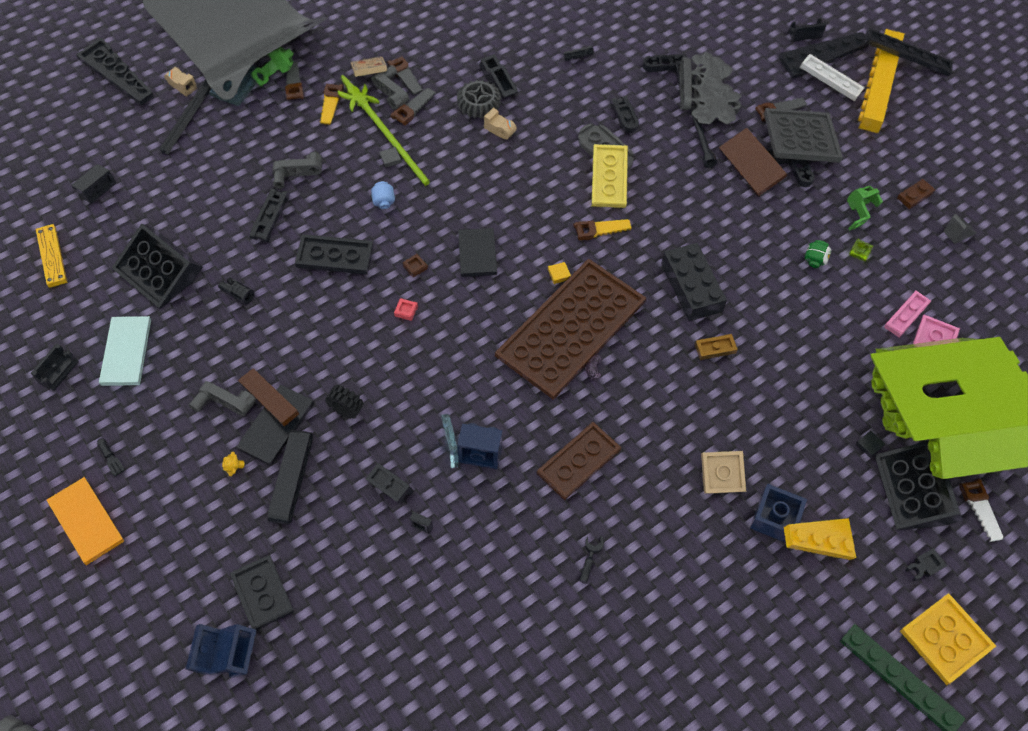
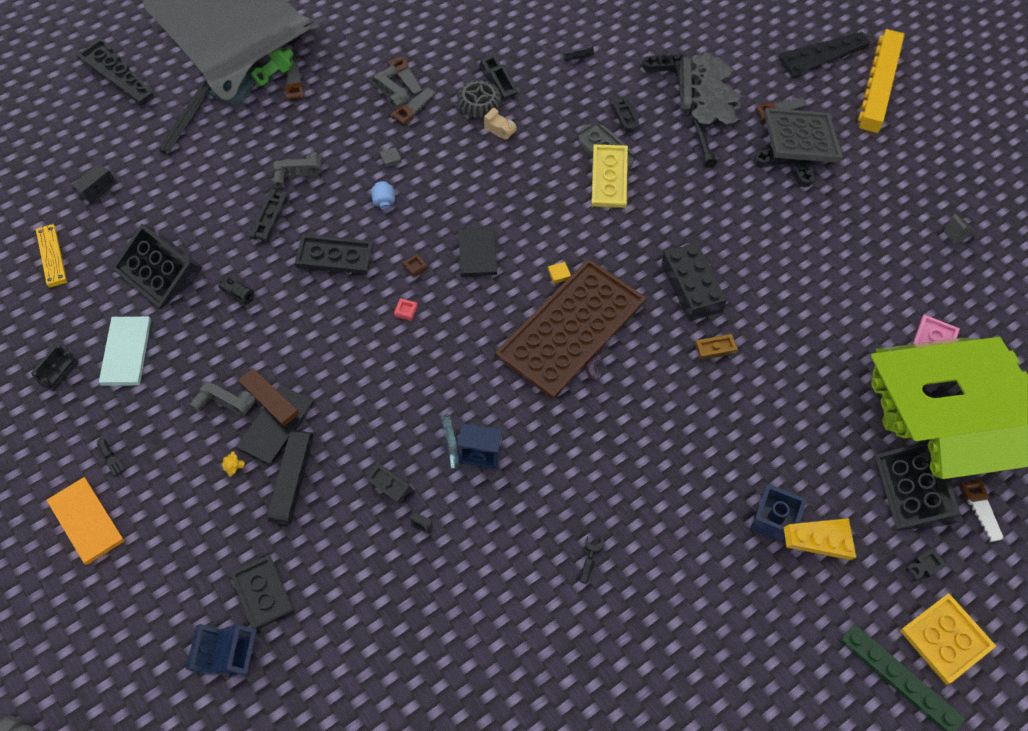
(180, 80): tan leg -> none
(330, 102): yellow piece -> none
(344, 401): black tyre -> none
(362, 99): lime piece -> none
(368, 66): tan tile -> none
(578, 460): reddish brown tile -> none
(600, 228): piece -> none
(723, 472): tan hinge -> none
(753, 161): reddish brown tile -> none
(807, 32): black hinge -> none
(817, 253): green head -> none
(832, 77): white plate -> none
(858, 200): bright green piece -> none
(861, 250): clear neon green tile -> none
(870, 444): black tile -> none
(907, 314): bright pink tile -> none
(909, 52): black tile -> none
(916, 194): reddish brown plate -> none

